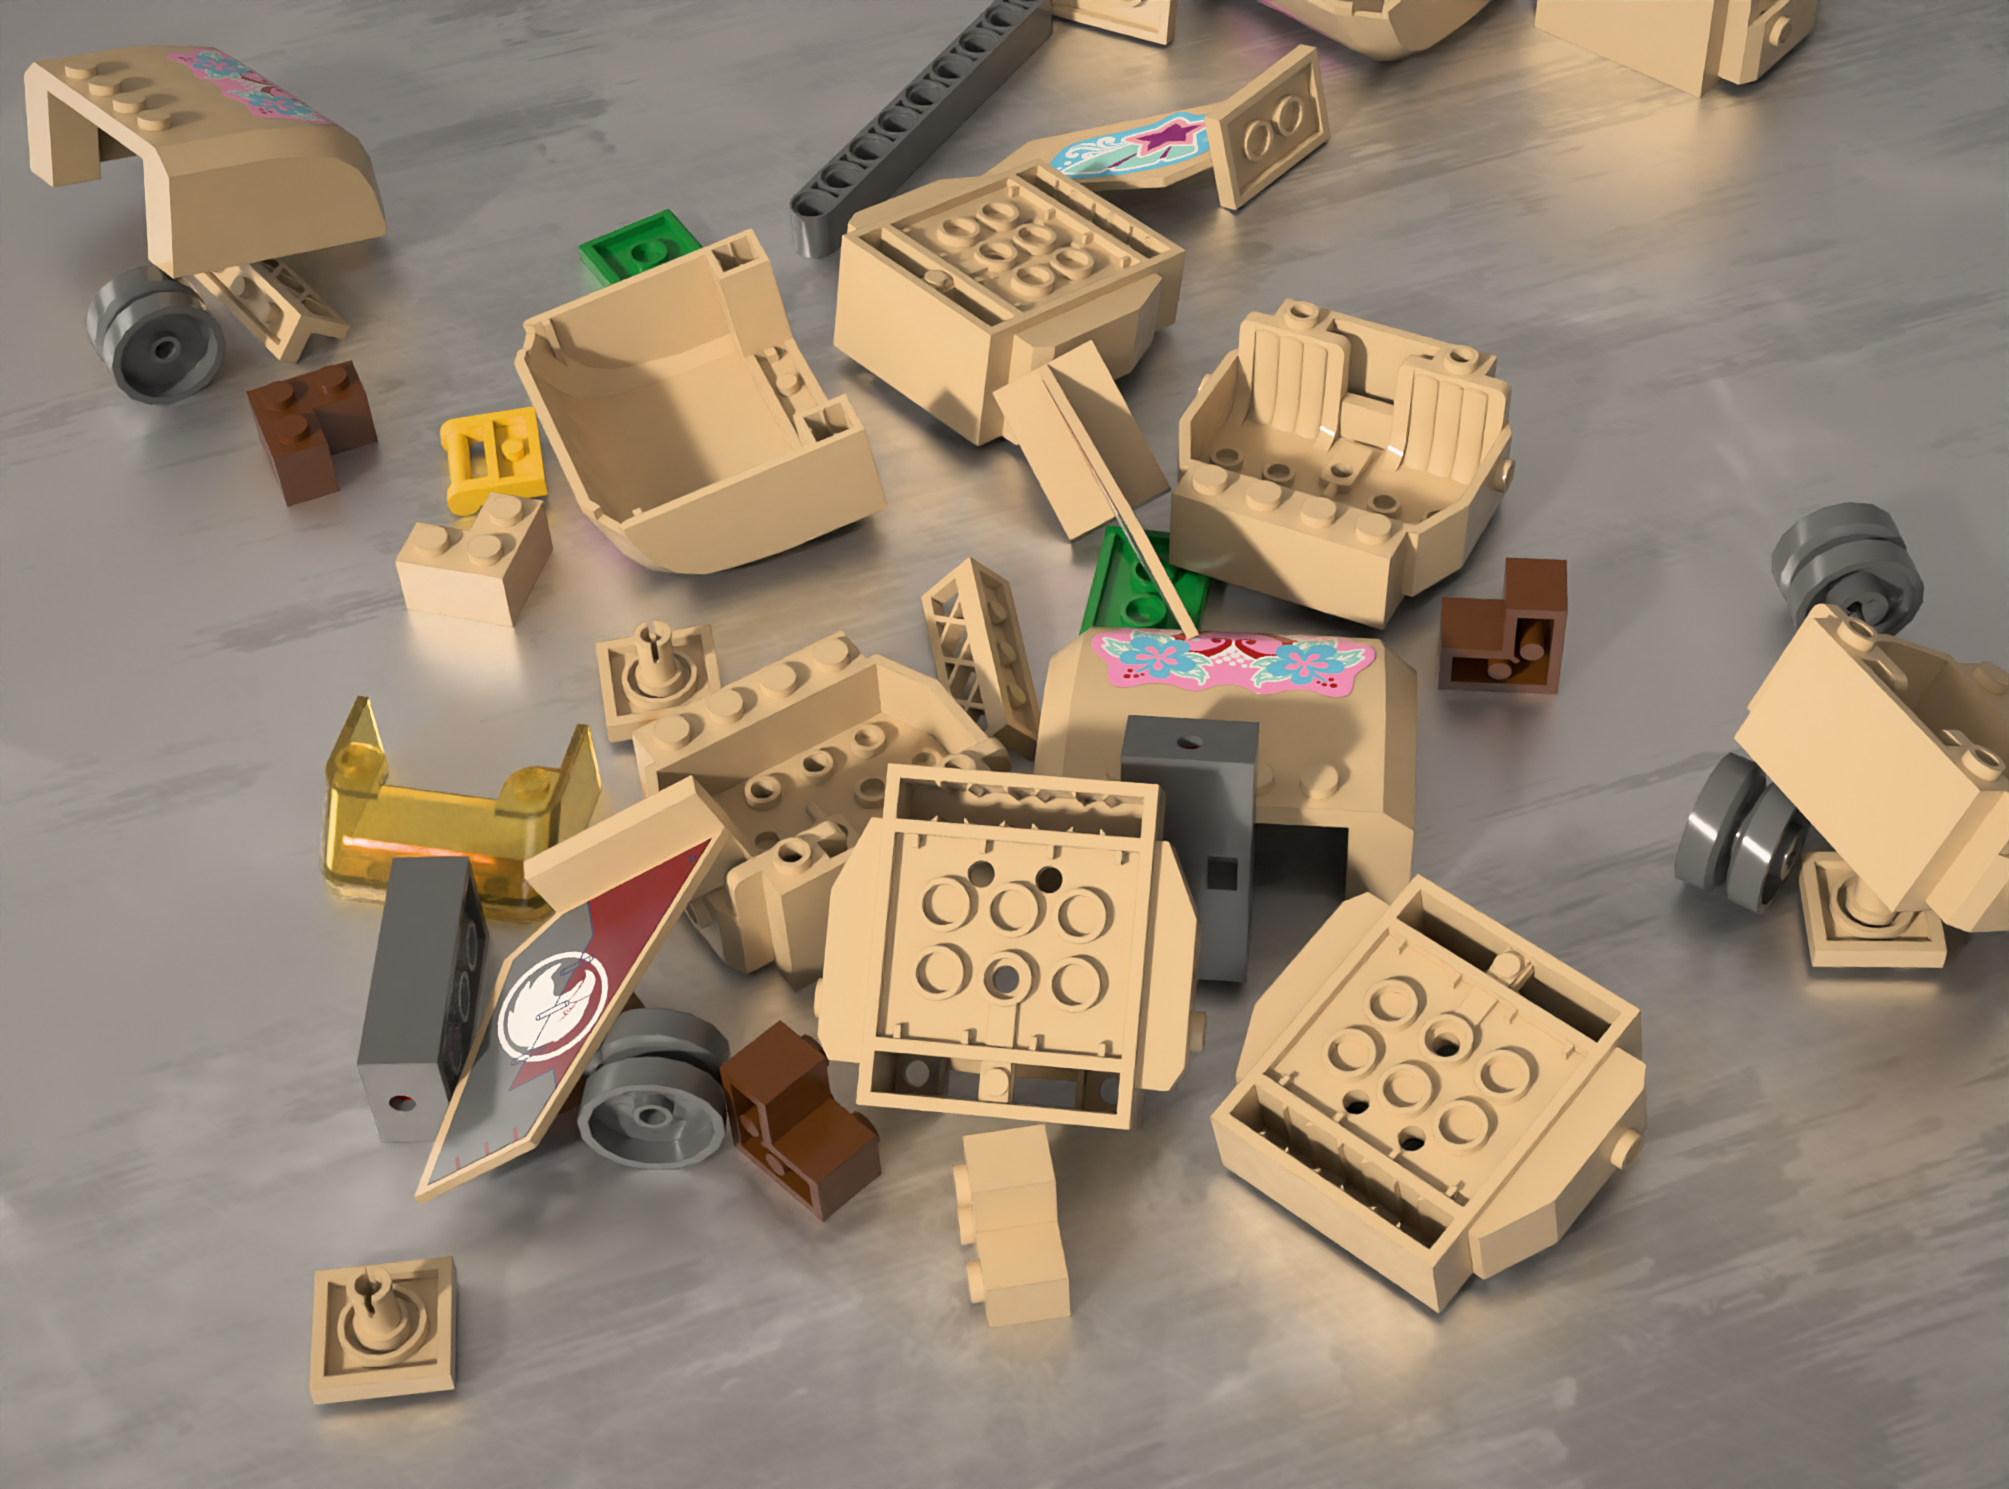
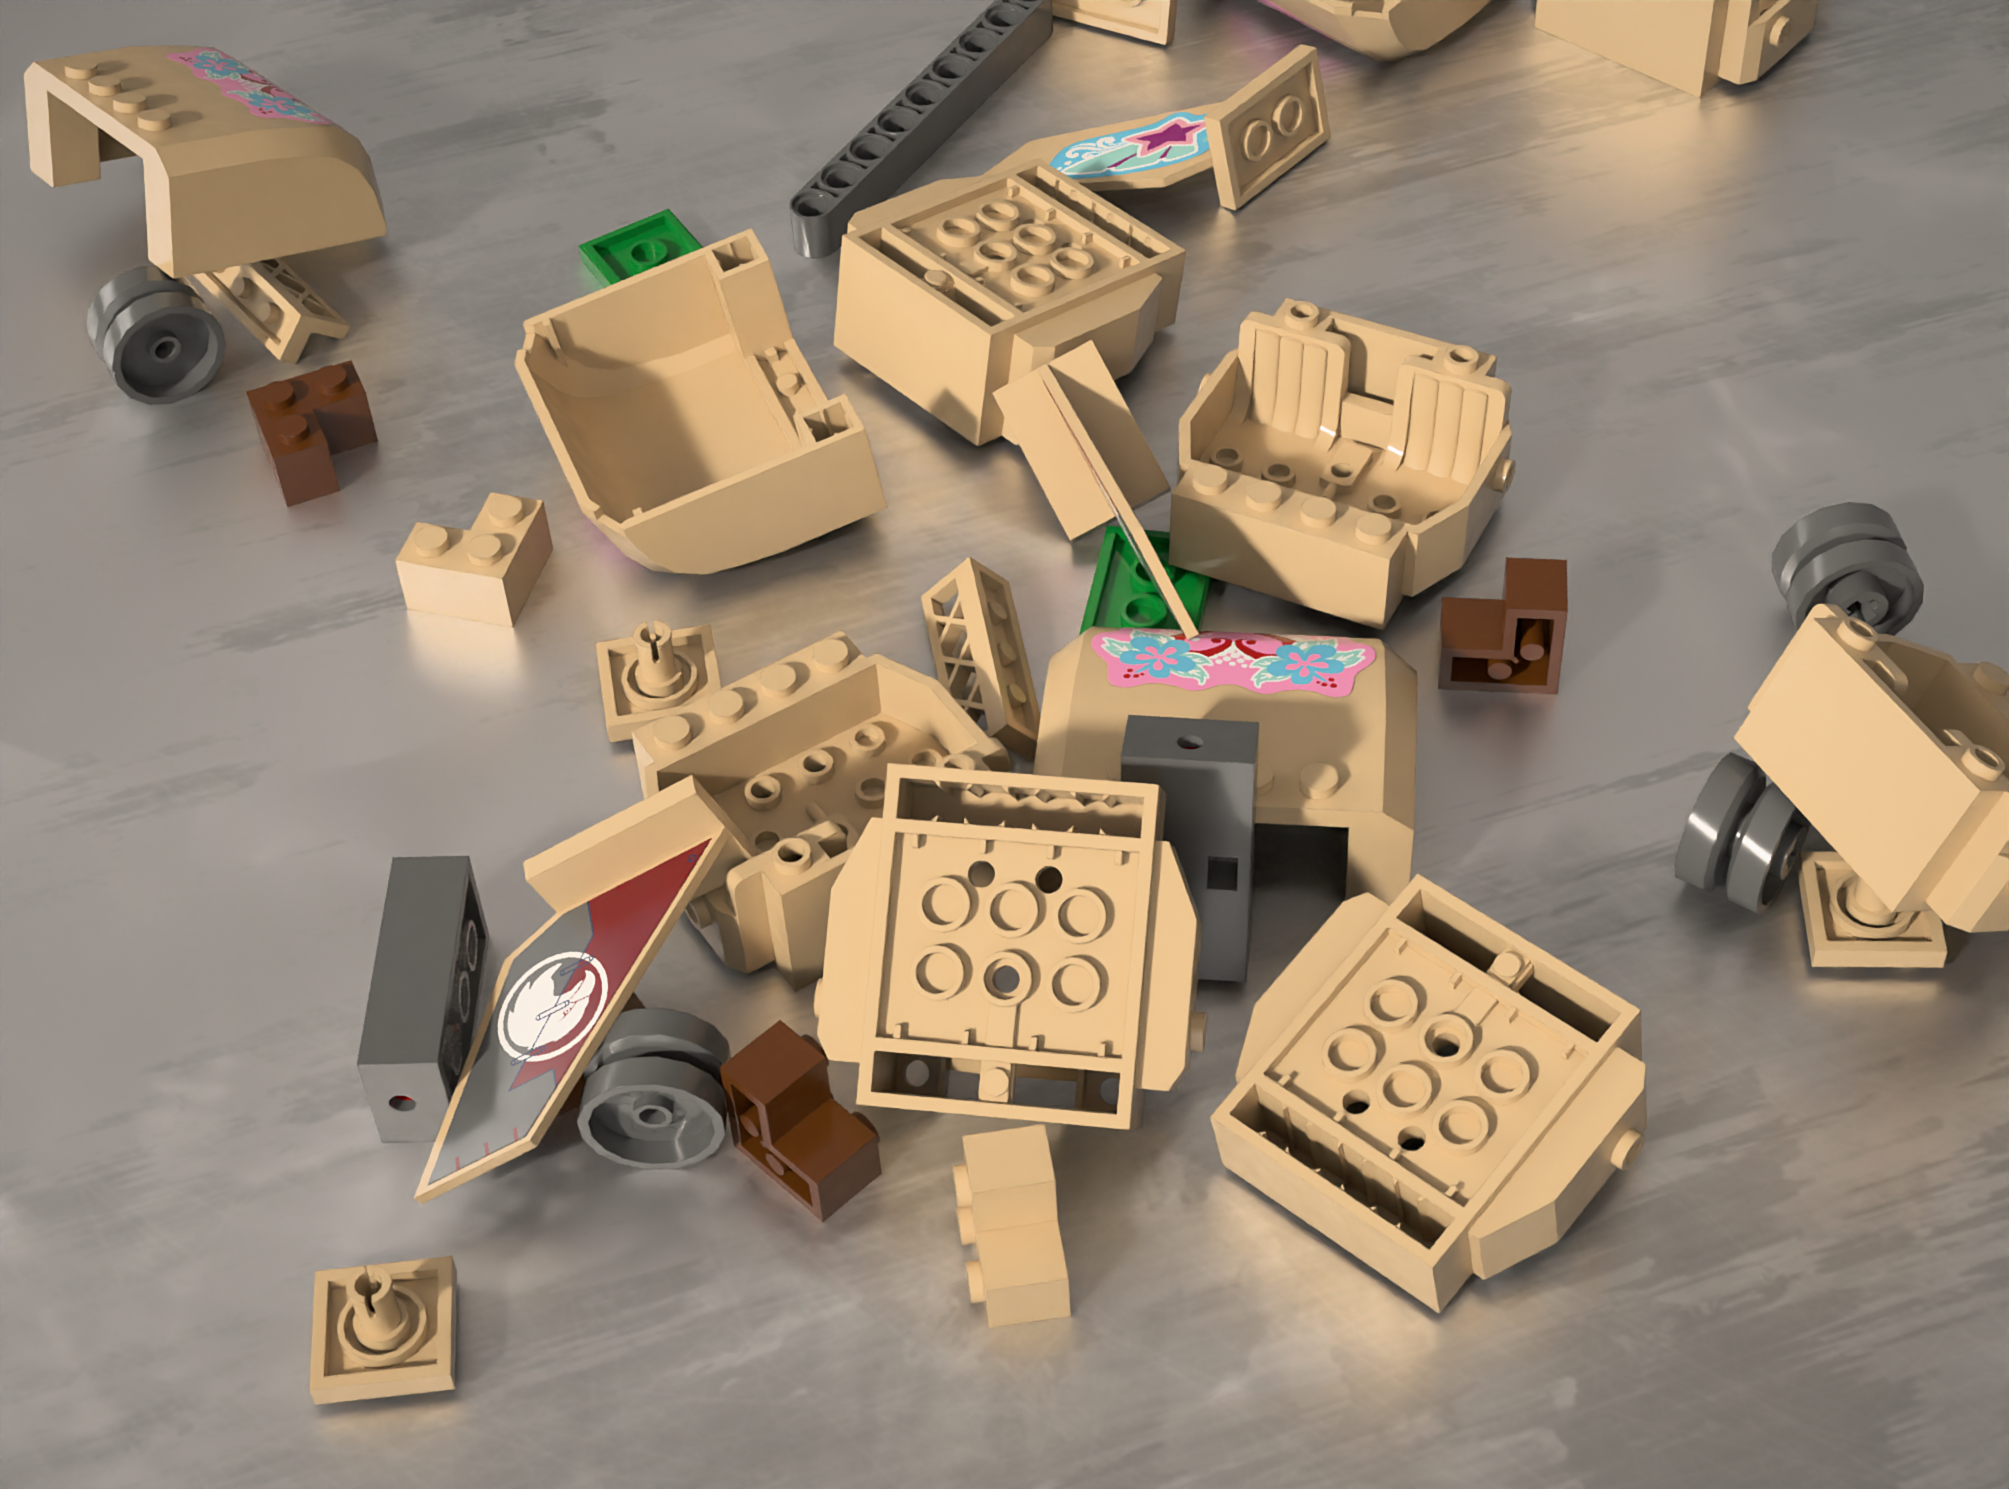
(375, 821): clear yellow windscreen -> none
(511, 454): yellow plate -> none

